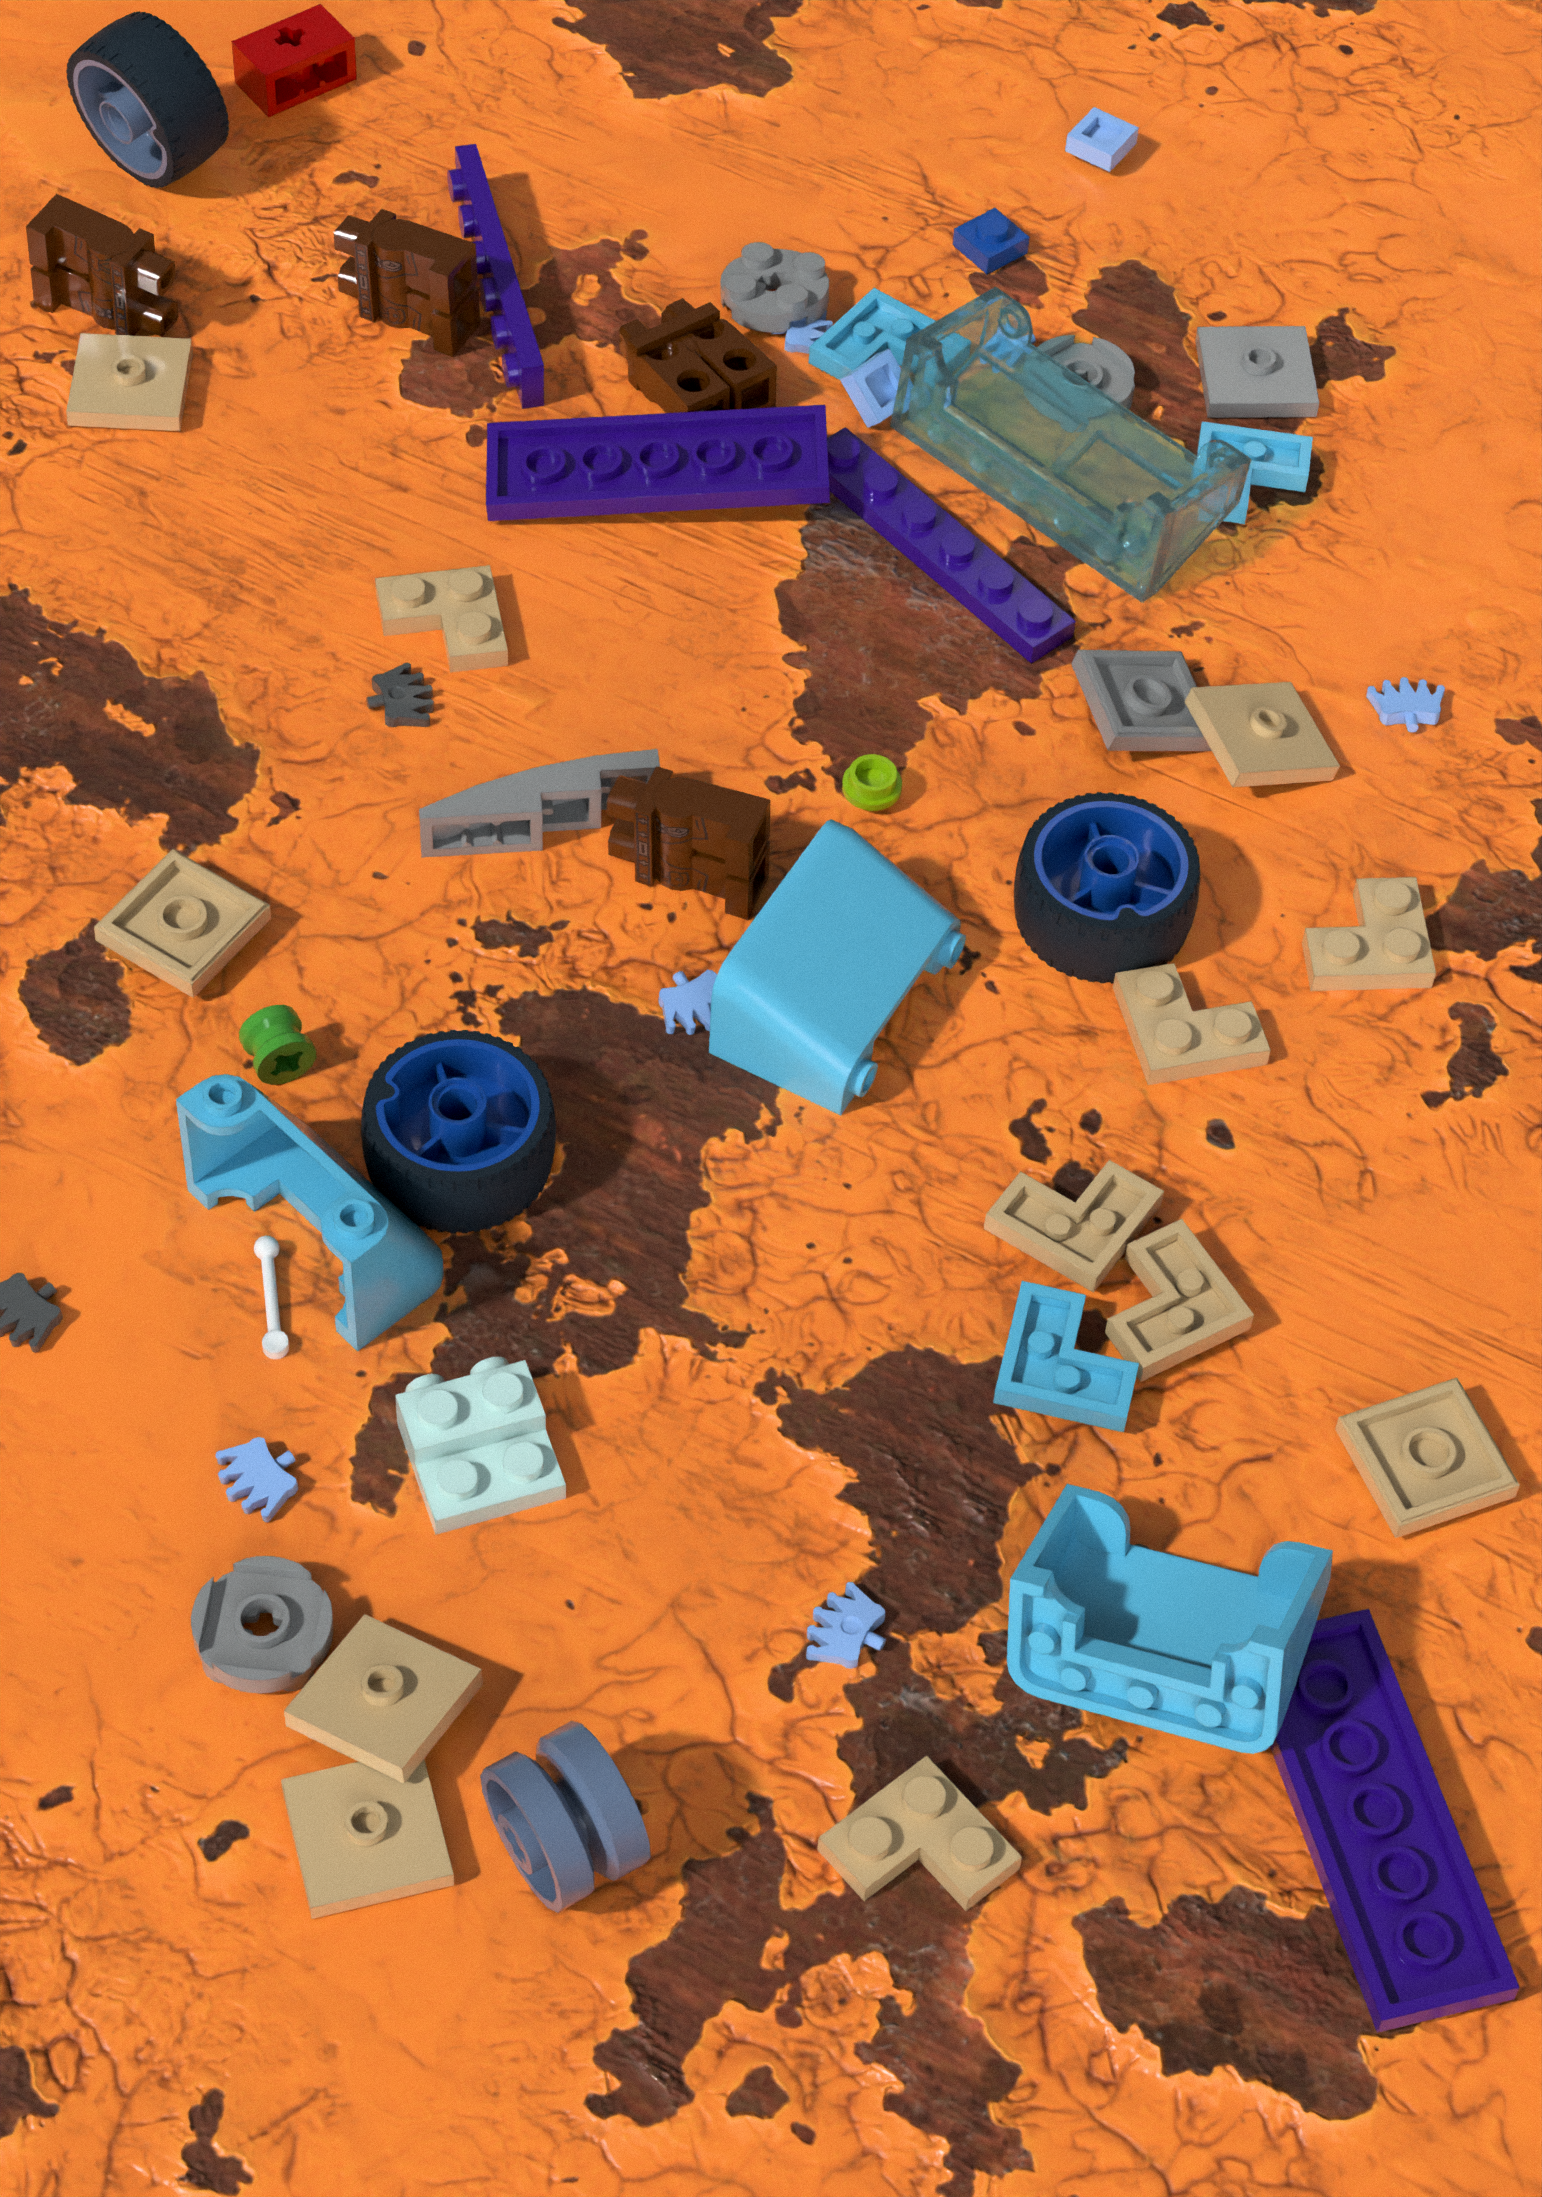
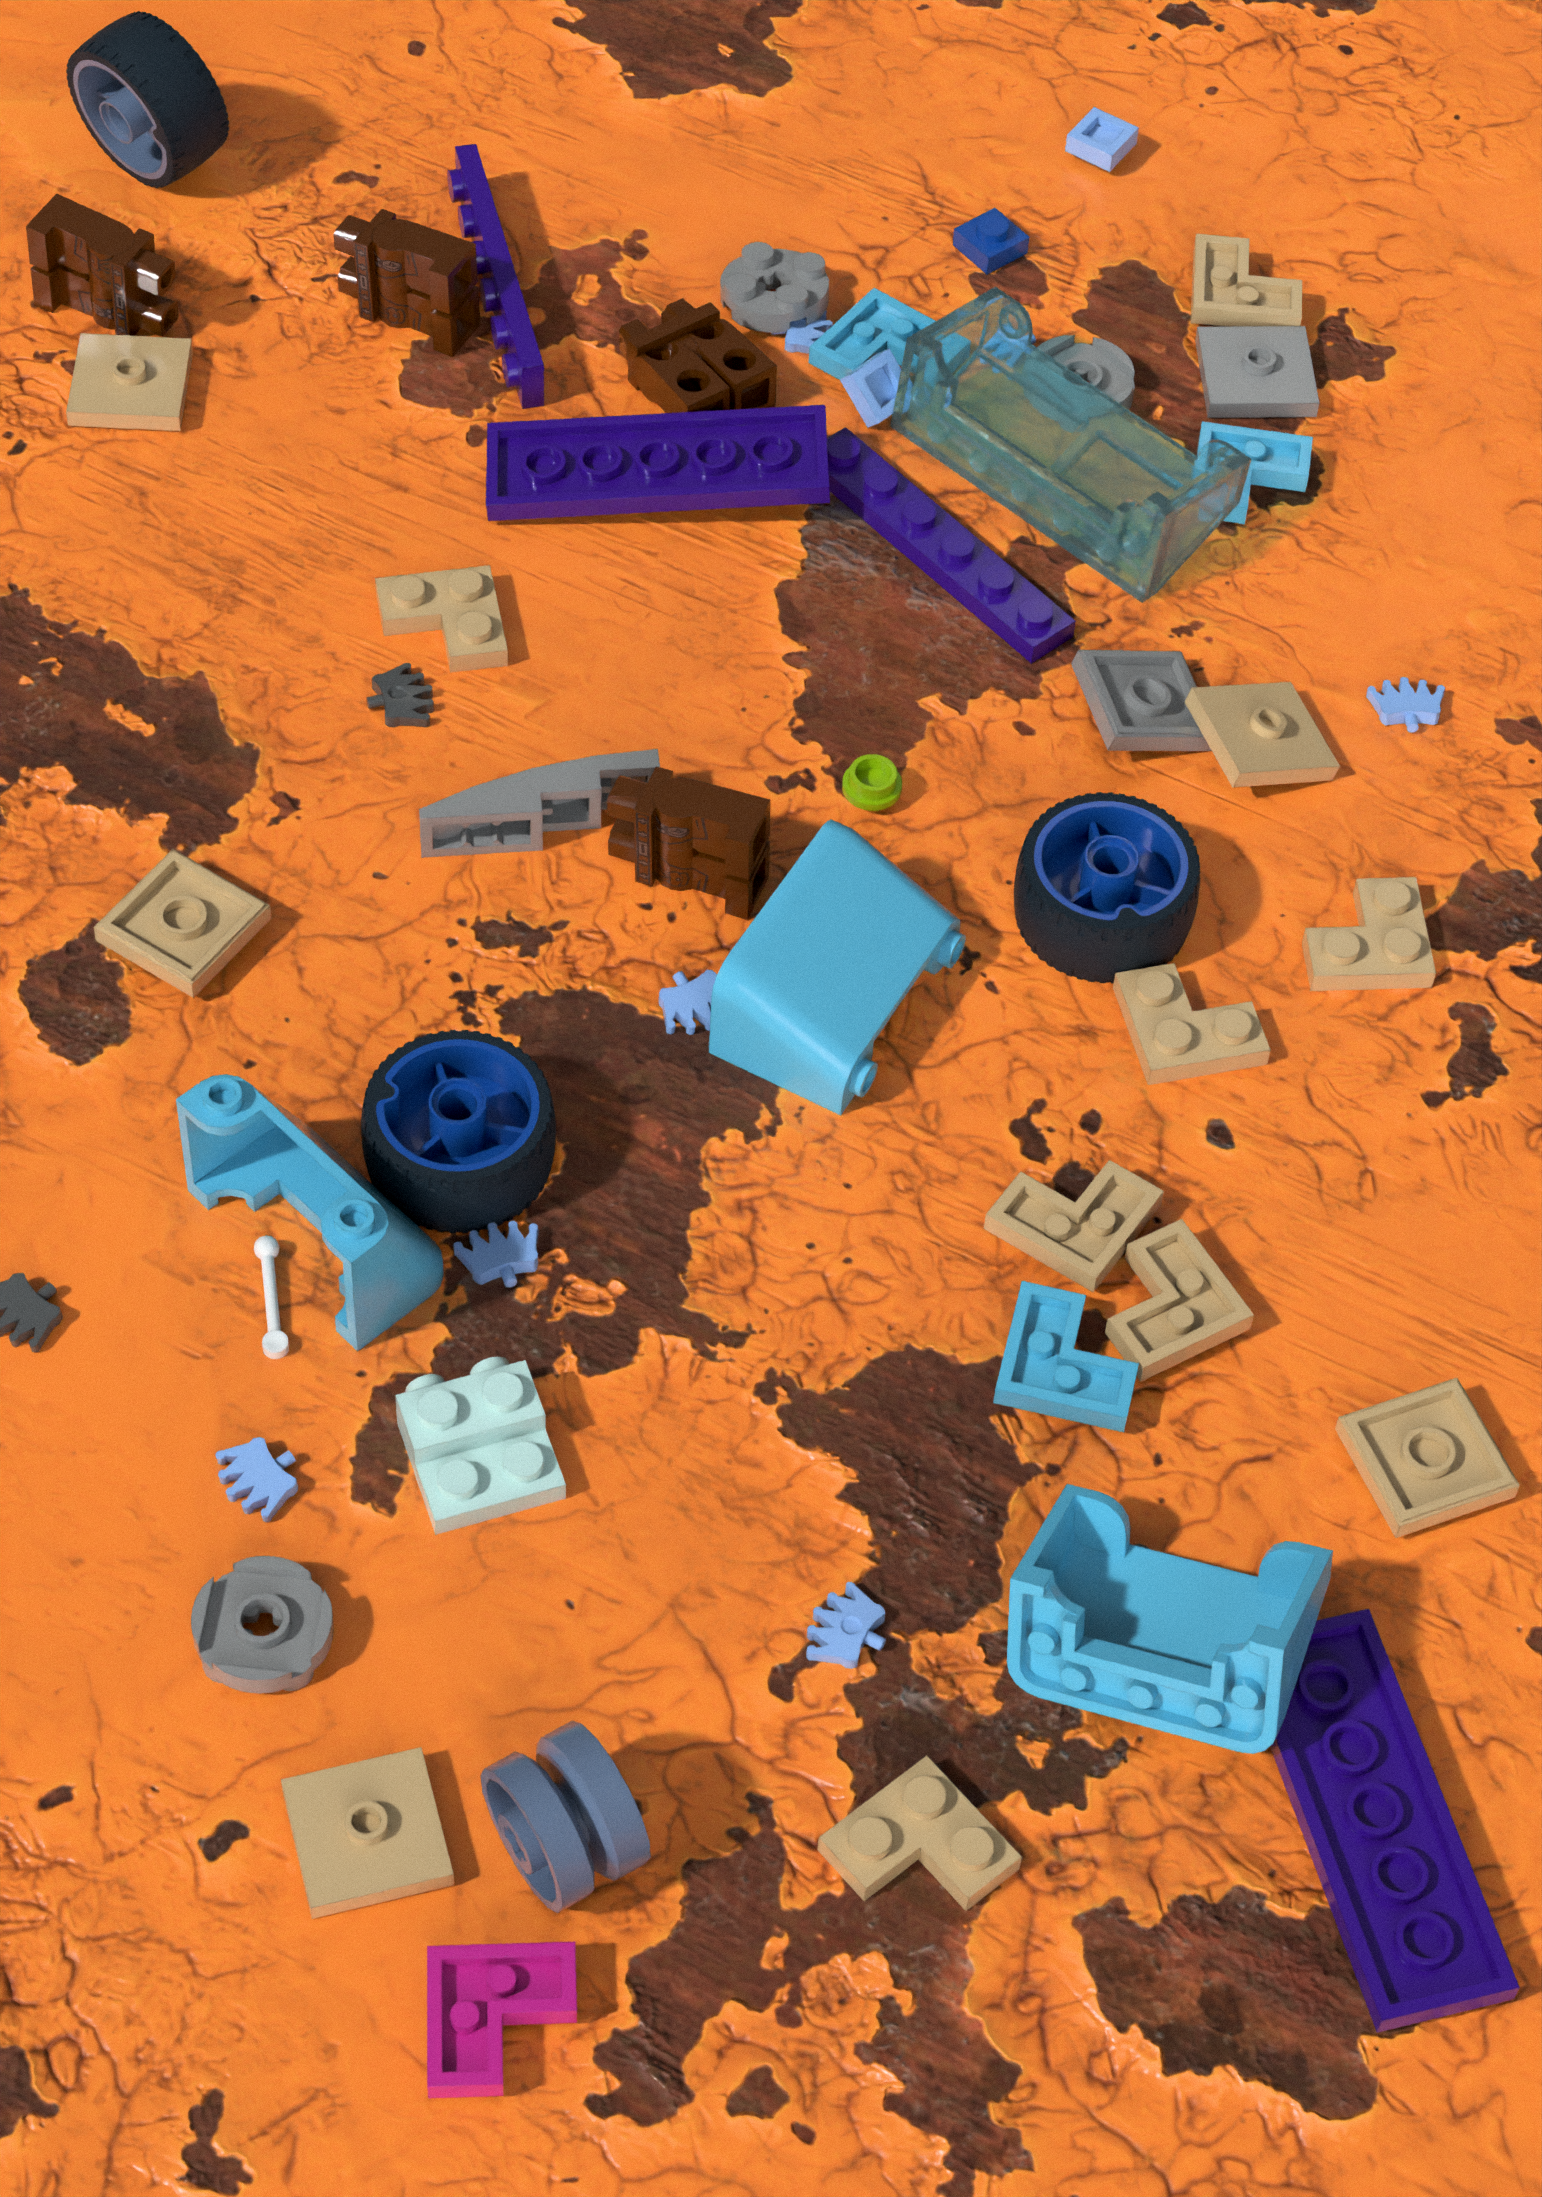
(277, 1044): bright green wheel -> none
(294, 60): red brick -> none
(383, 1698): tan plate -> none
(479, 1991): none -> dark pink plate
(501, 1255): none -> light blue piece
(1230, 296): none -> tan plate

